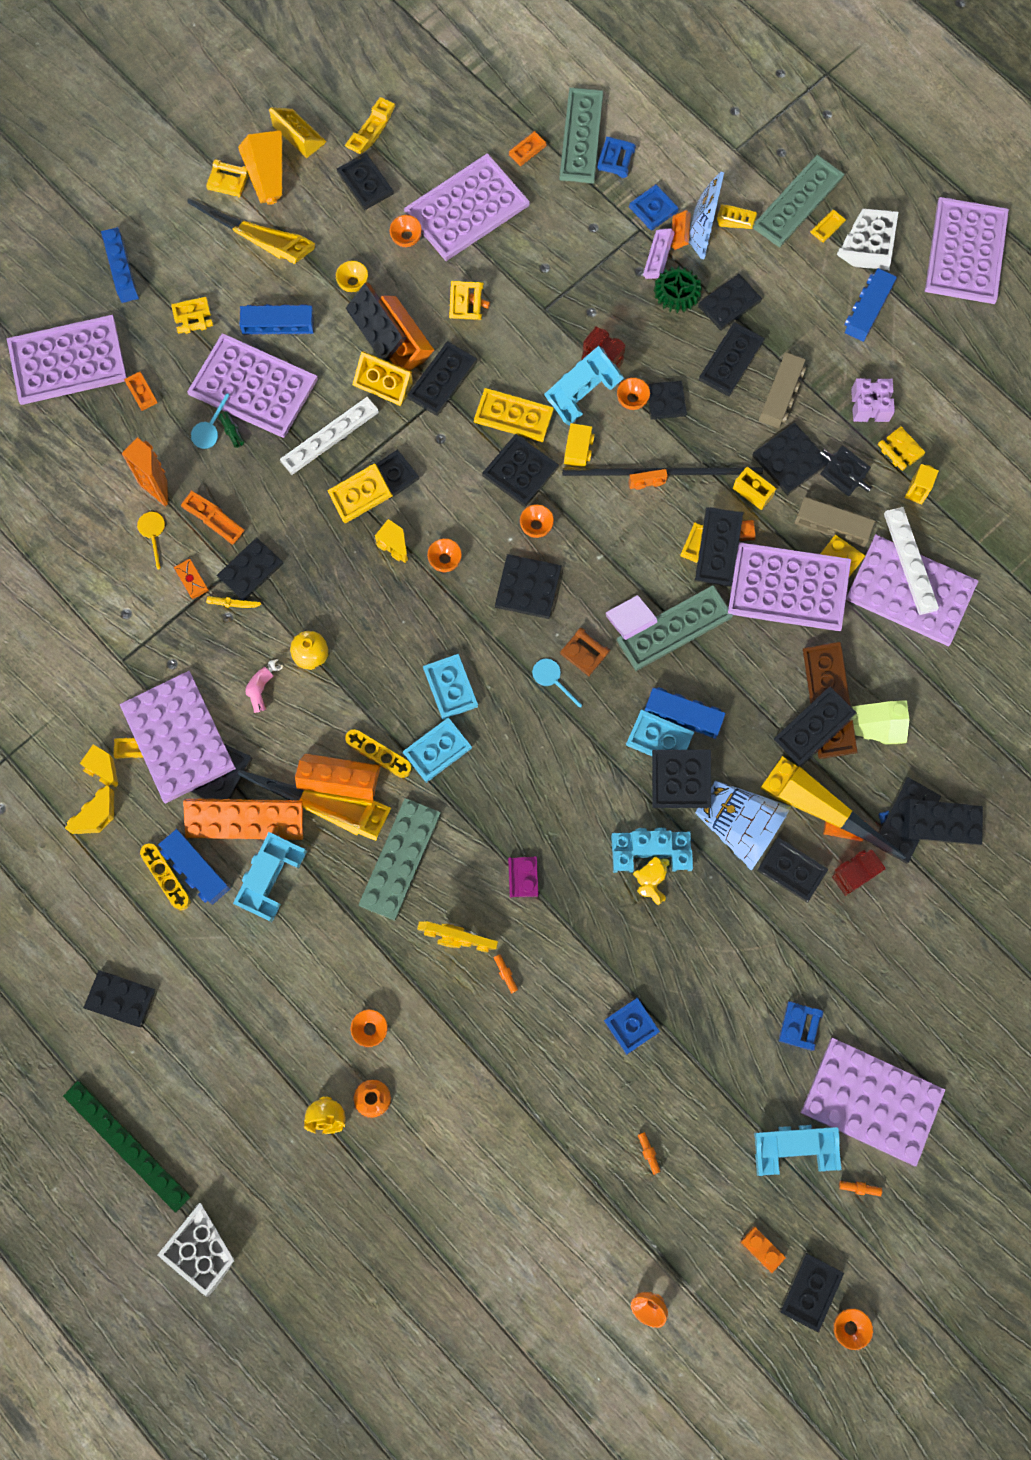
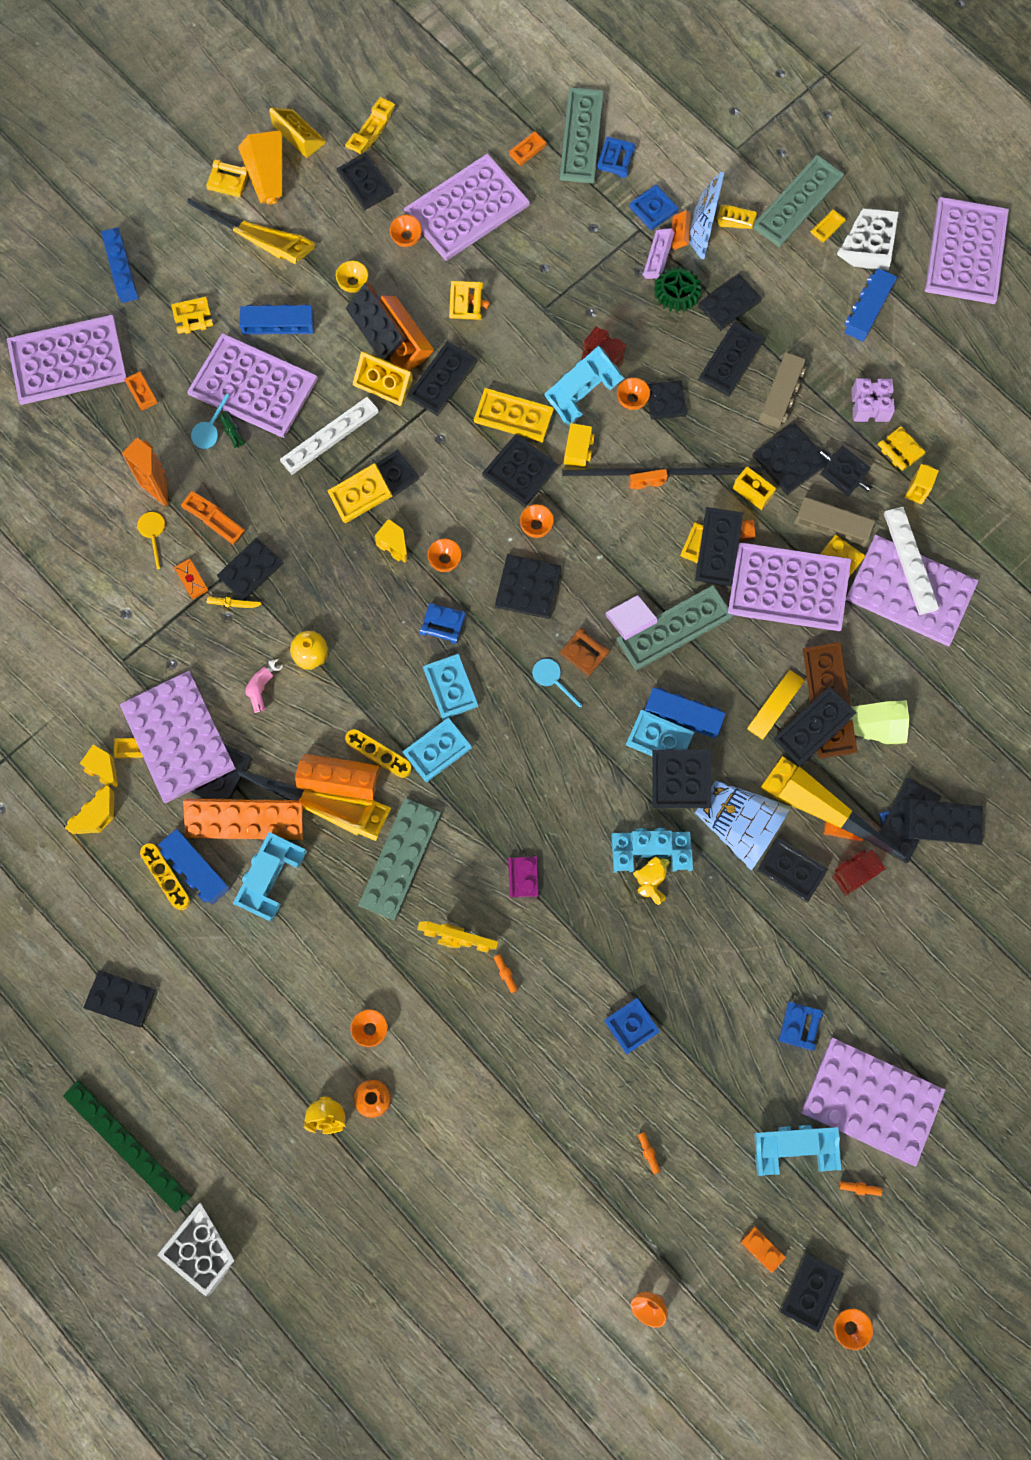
(445, 618): none -> blue plate
(776, 704): none -> yellow slope

